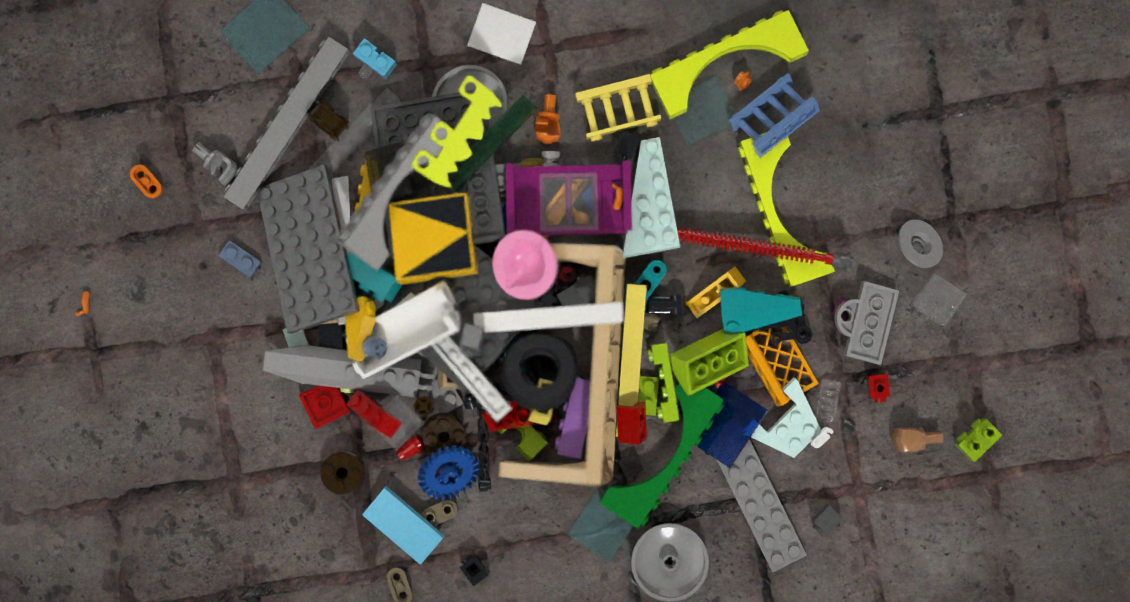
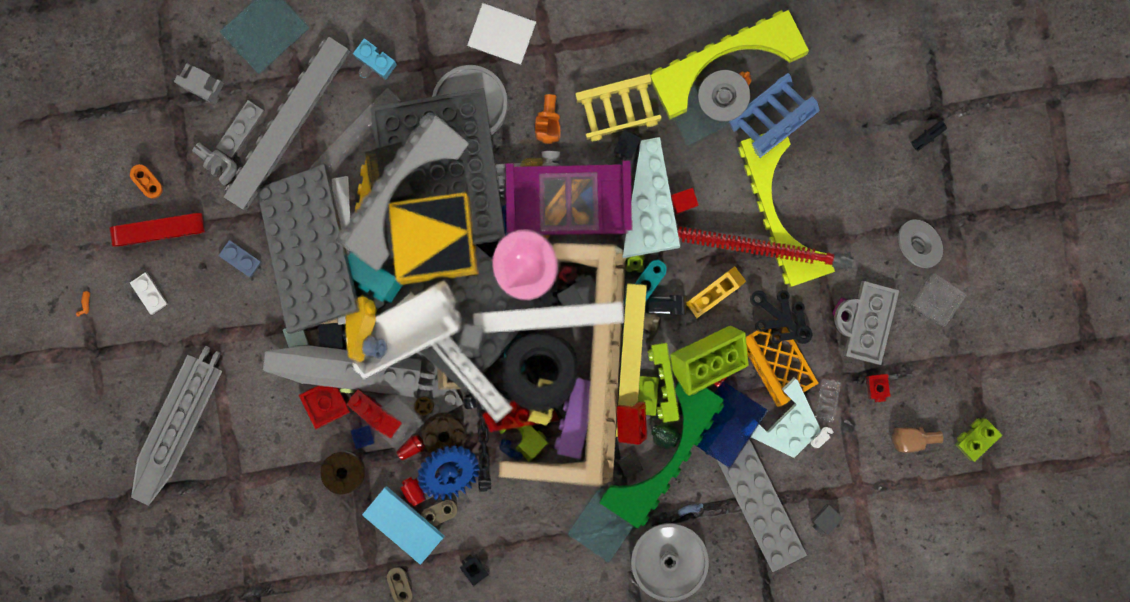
(148, 293): none -> white plate
(157, 229): none -> red beam
(174, 425): none -> light grey hinge
(199, 83): none -> light grey panel
(240, 129): none -> light grey plate
(329, 122): dark brown wheel -> none
(362, 436): none -> clear blue plate
(412, 491): none -> red brick
(455, 145): neon yellow piece -> none
(492, 141): clear green plate -> none
(510, 452): none -> clear blue arm
(619, 197): orange piece -> none
(638, 267): none -> lime plate
(665, 435): none -> clear green head
(684, 200): none -> red panel
(689, 508): none -> sand blue piece
(724, 95): none -> light grey hat
(751, 310): teal wedge -> none
(928, 135): none -> black axle

